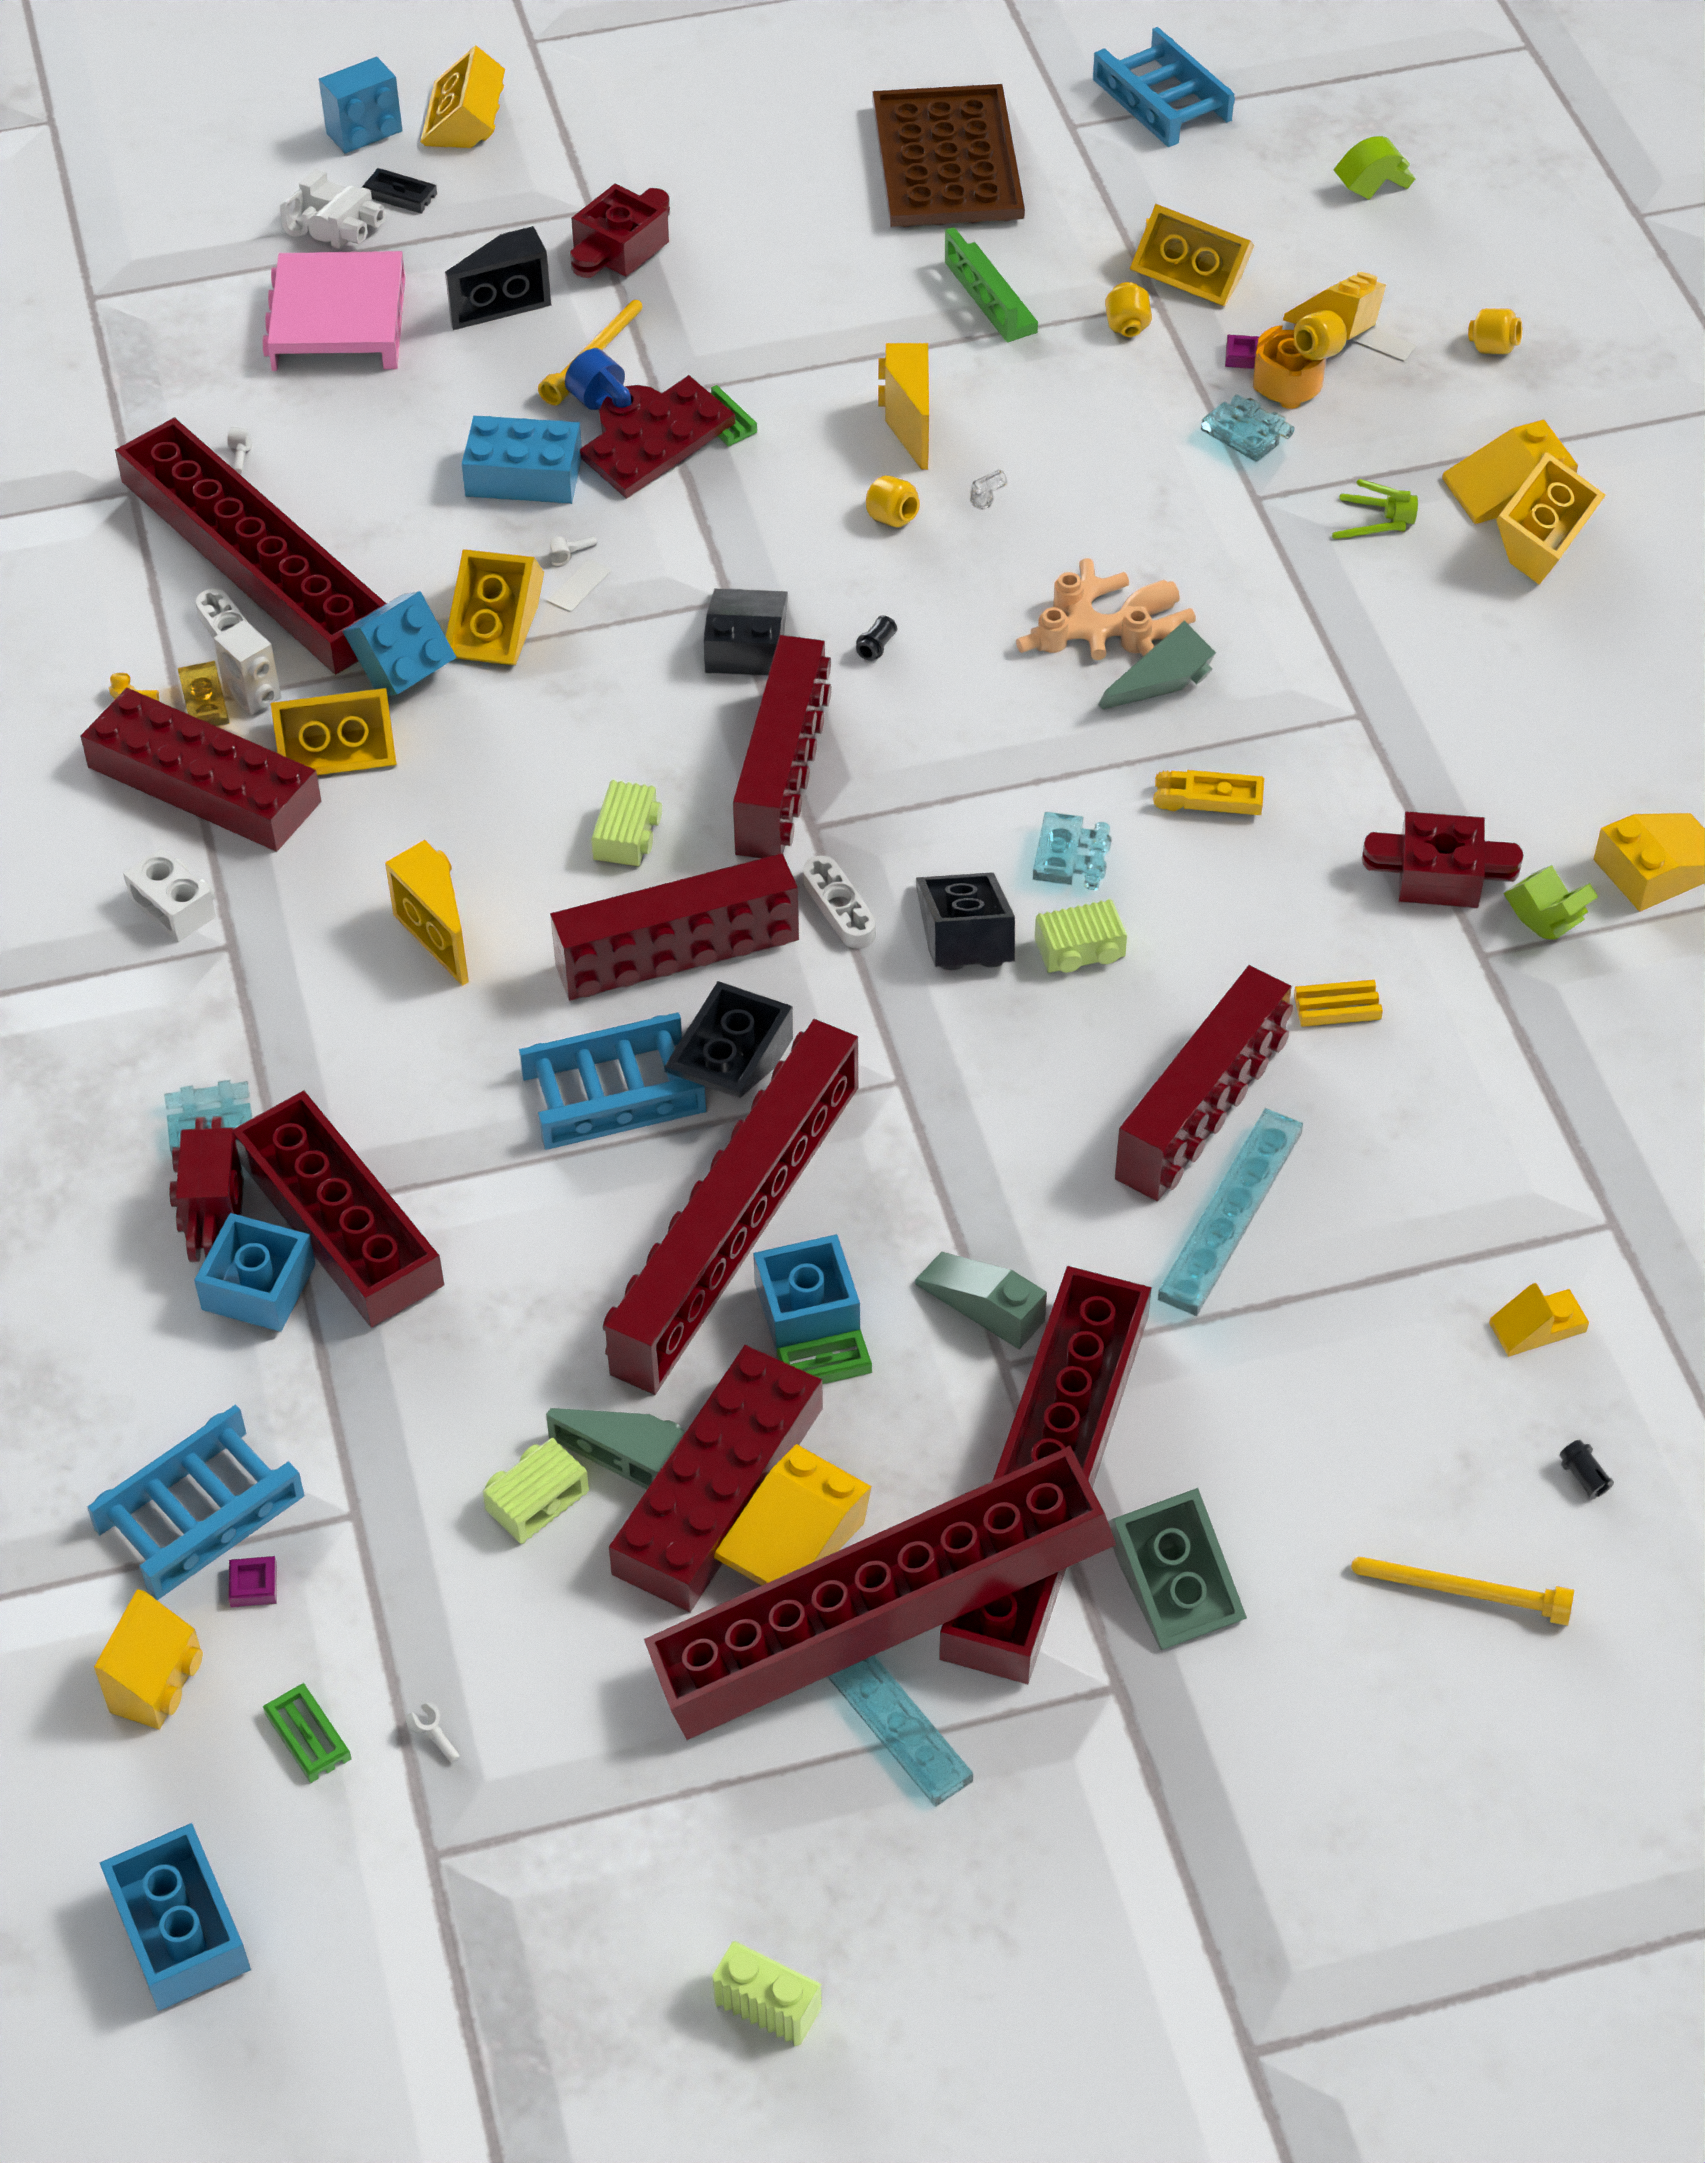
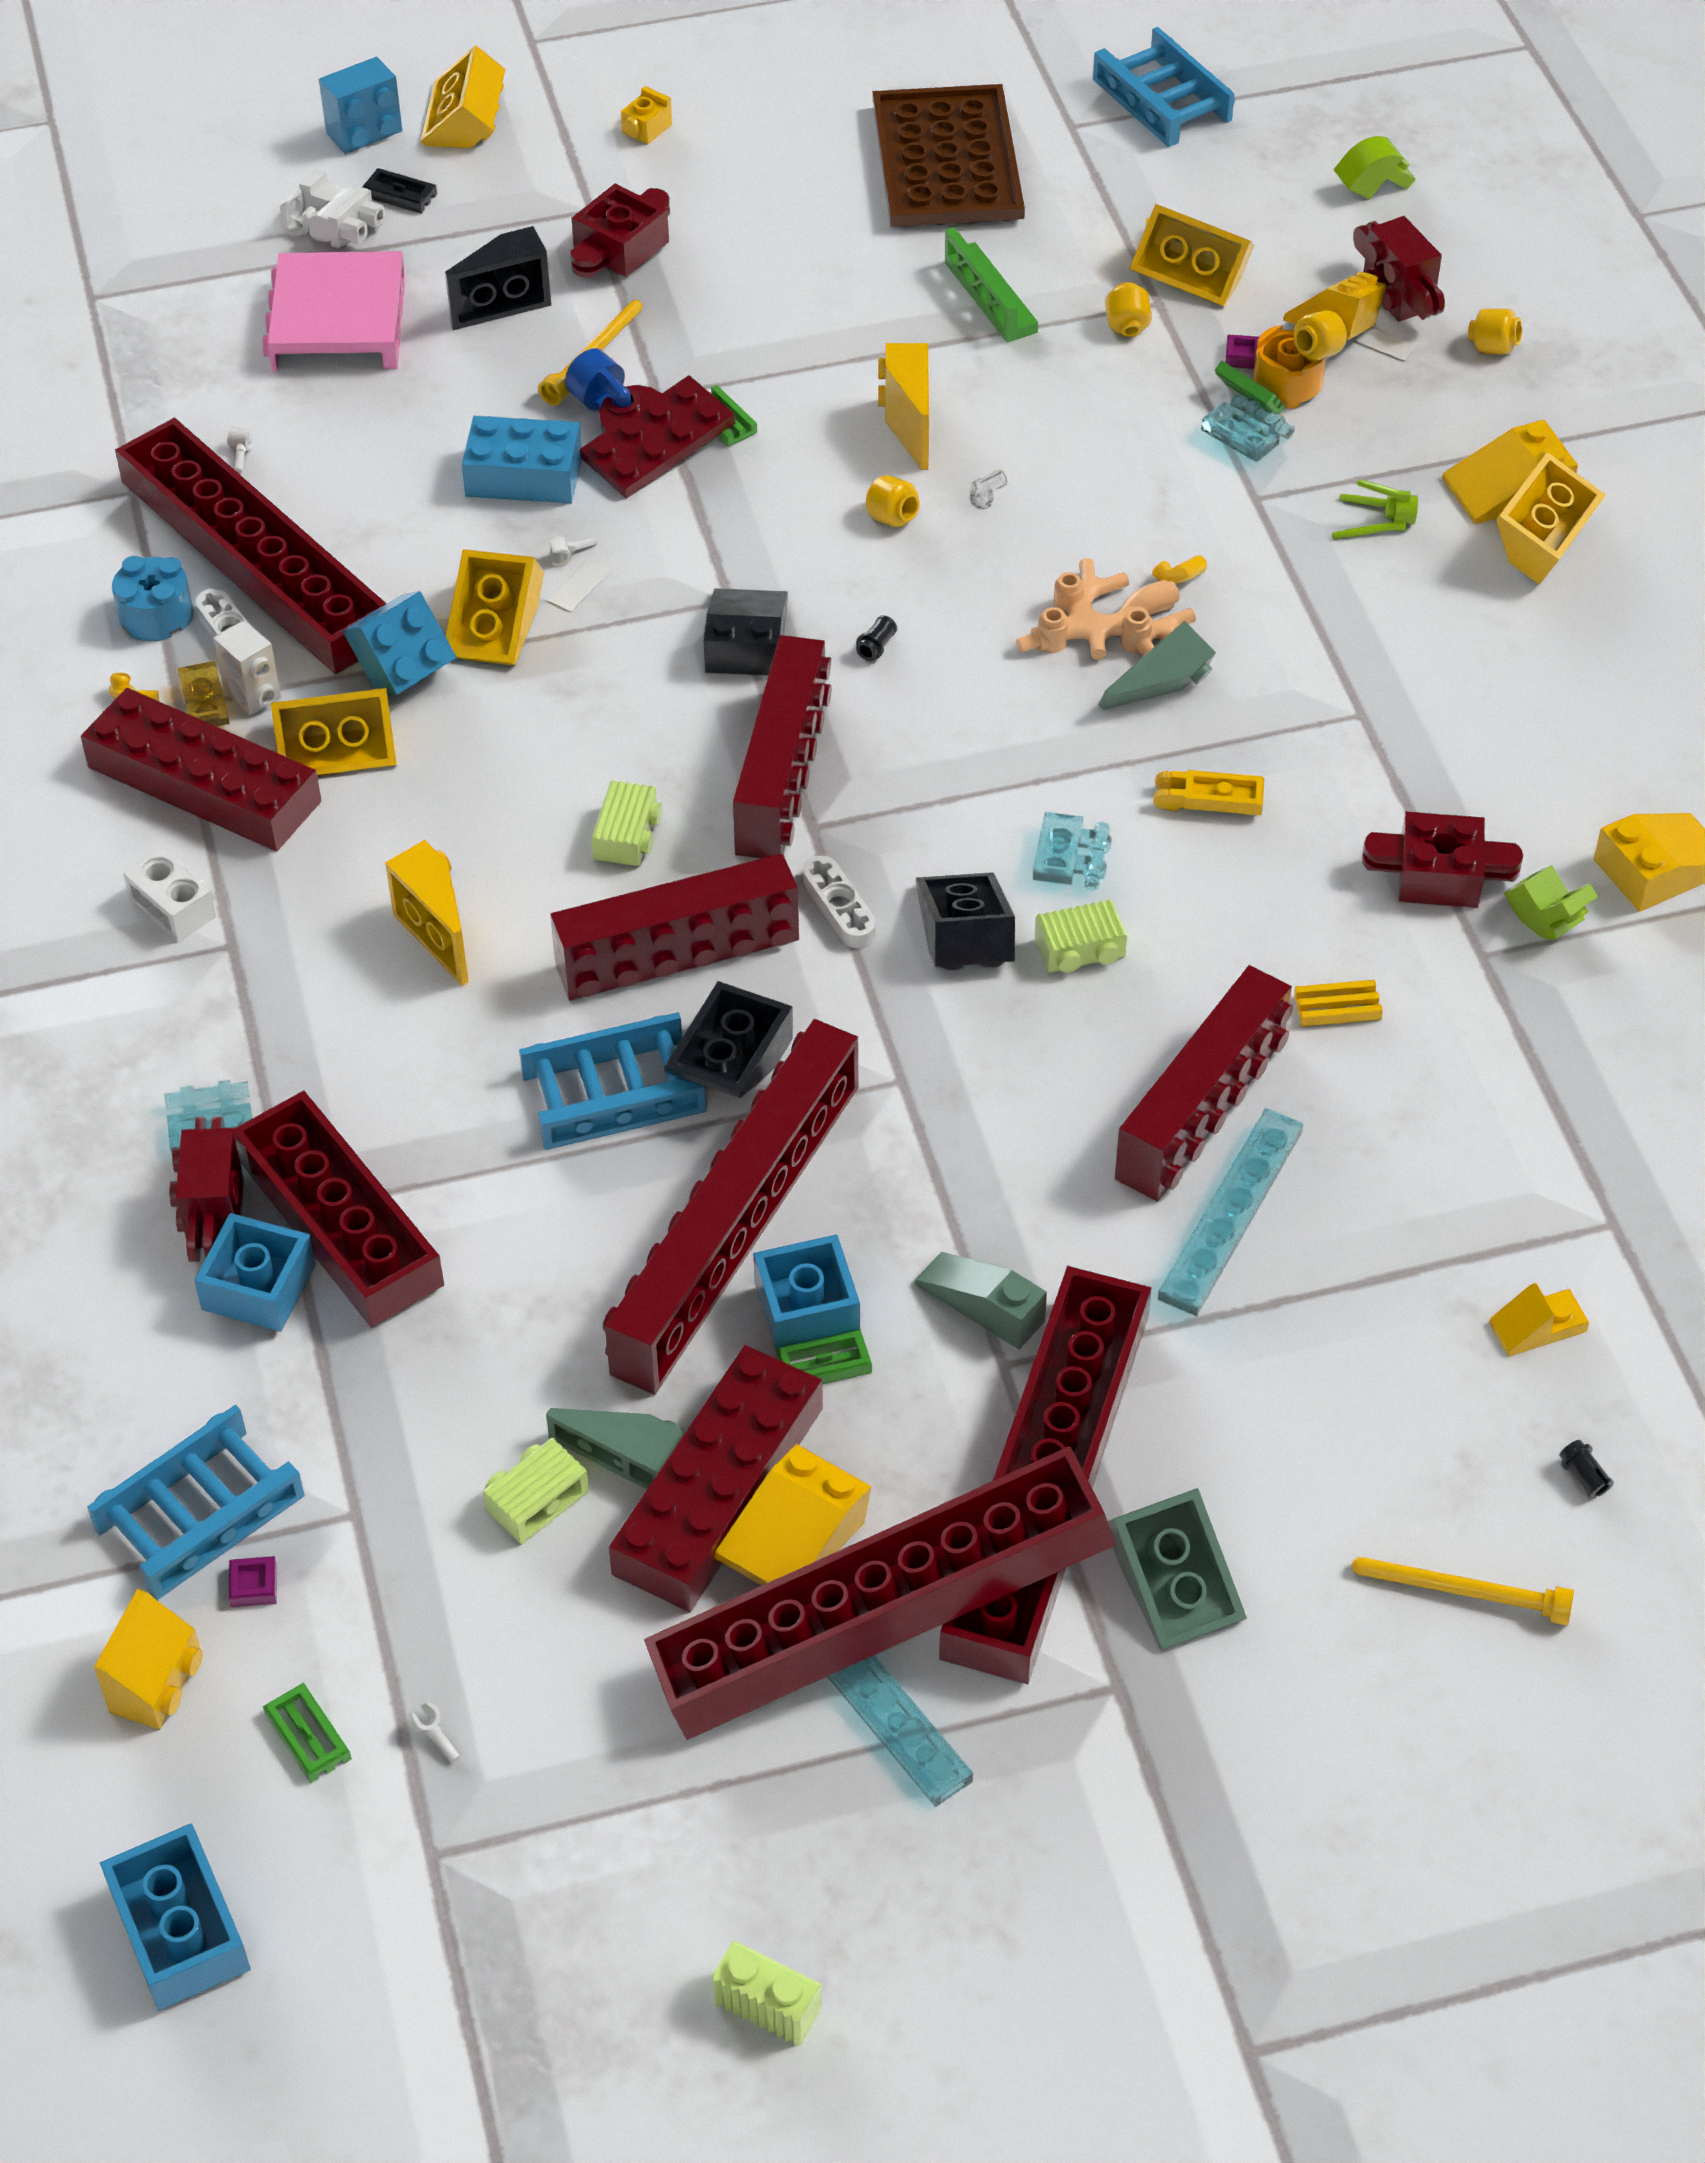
(152, 597): none -> dark azure brick
(647, 115): none -> yellow brick
(1181, 572): none -> yellow arm
(1248, 388): none -> bright green tile
(1405, 263): none -> dark red brick

